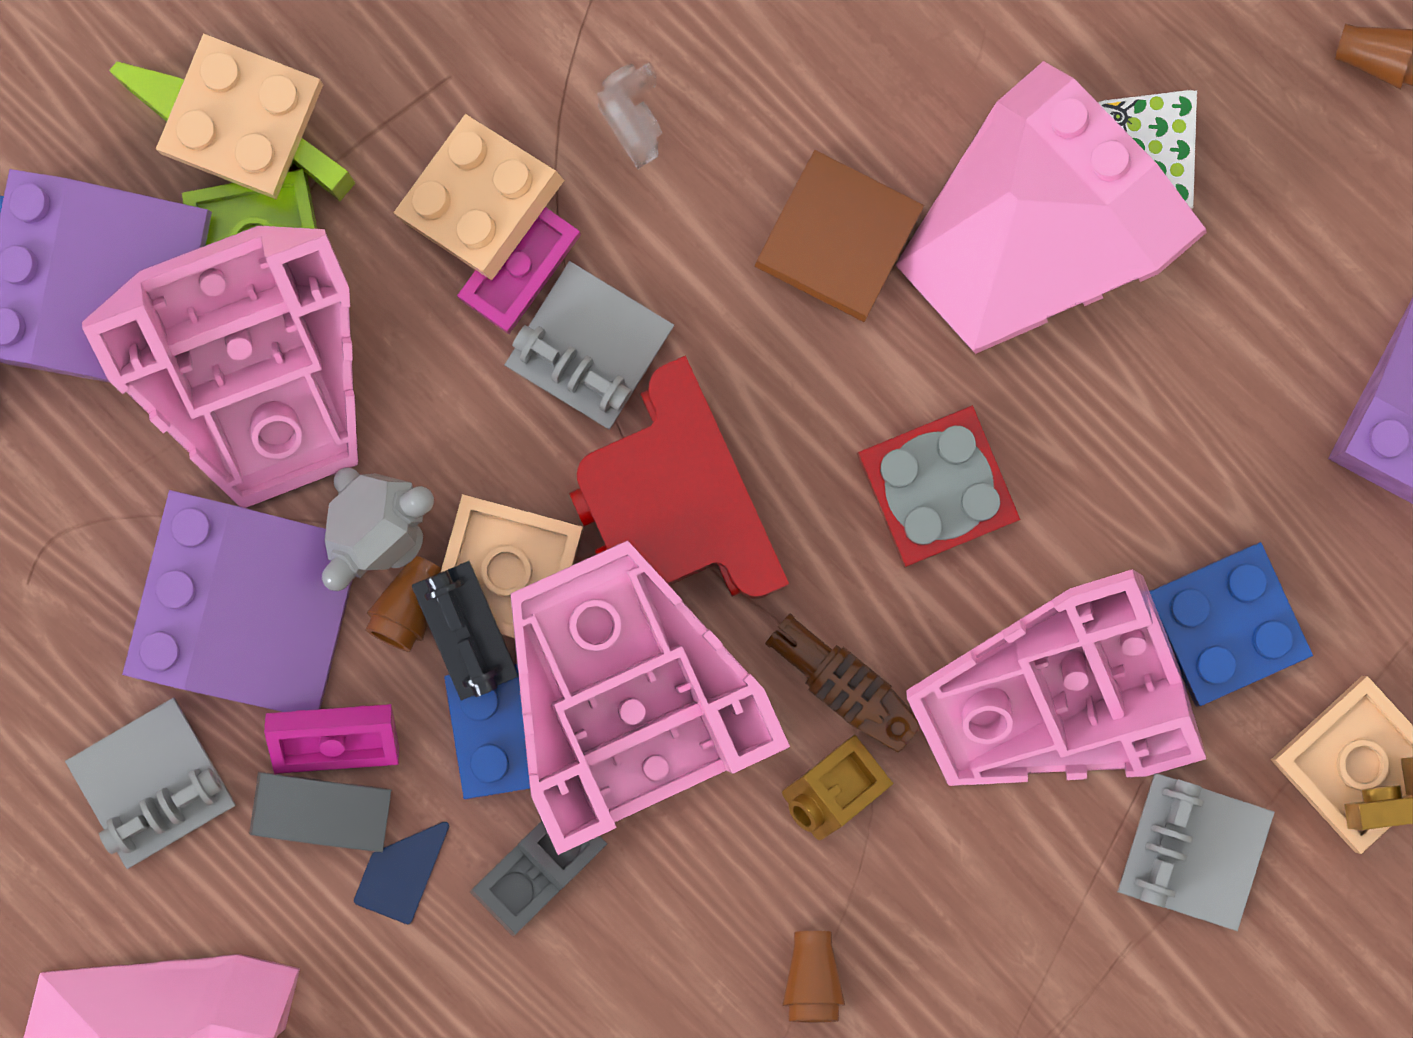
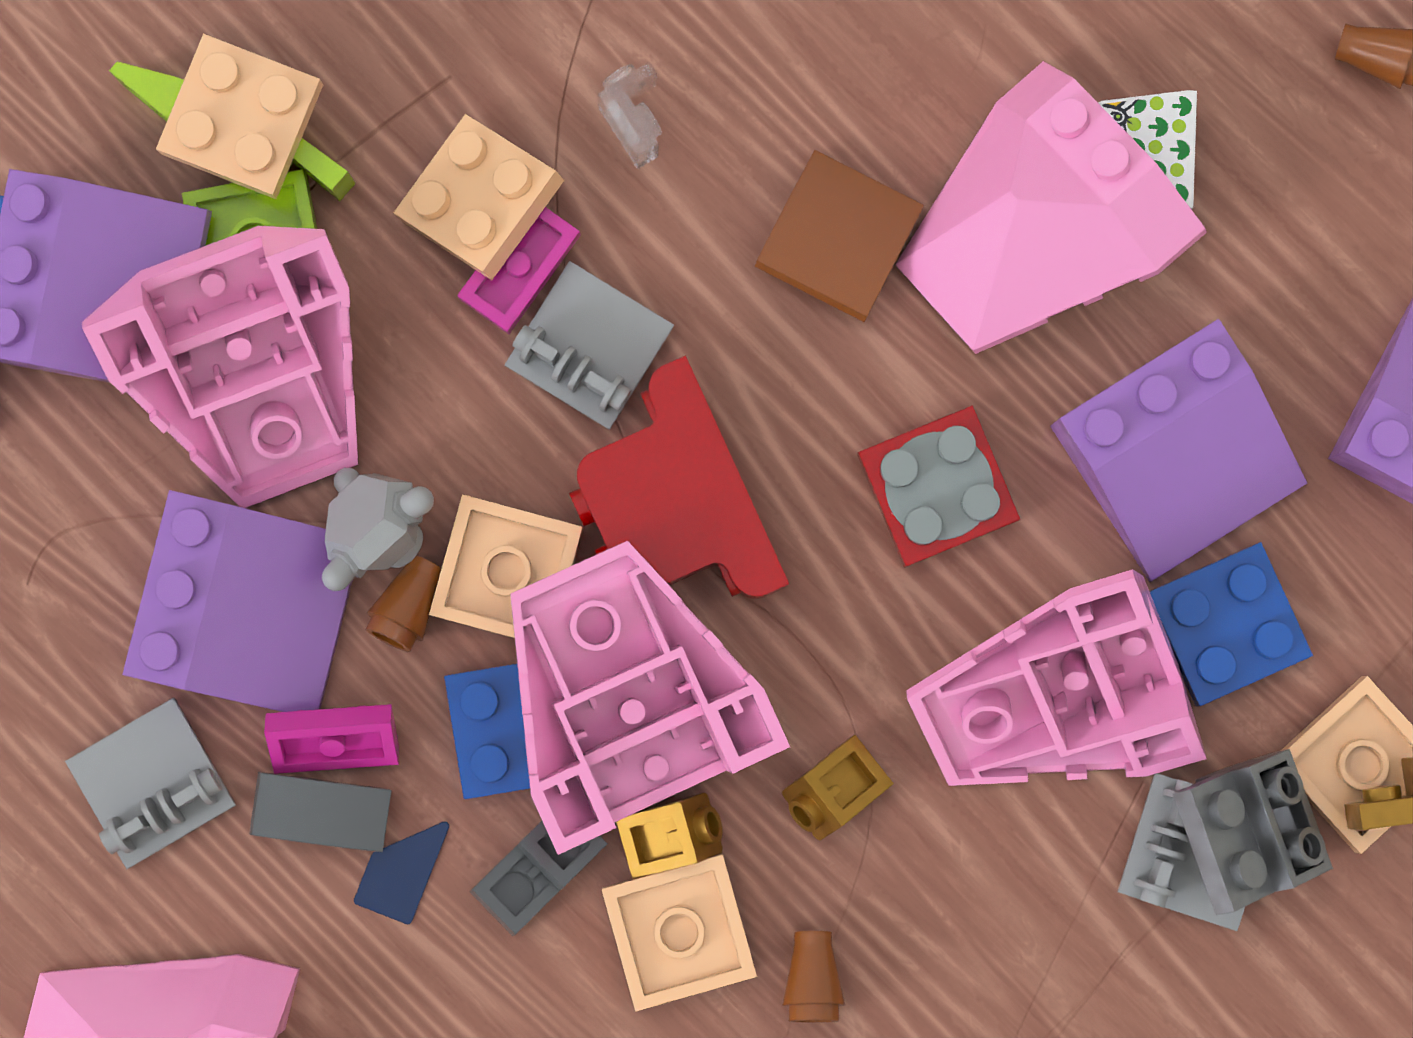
(465, 631): black hinge -> none
(671, 835): none -> bracket
(679, 932): none -> light nougat plate
(847, 685): reddish brown hinge -> none
(1181, 450): none -> medium lavender slope
(1252, 831): none -> flat silver brick

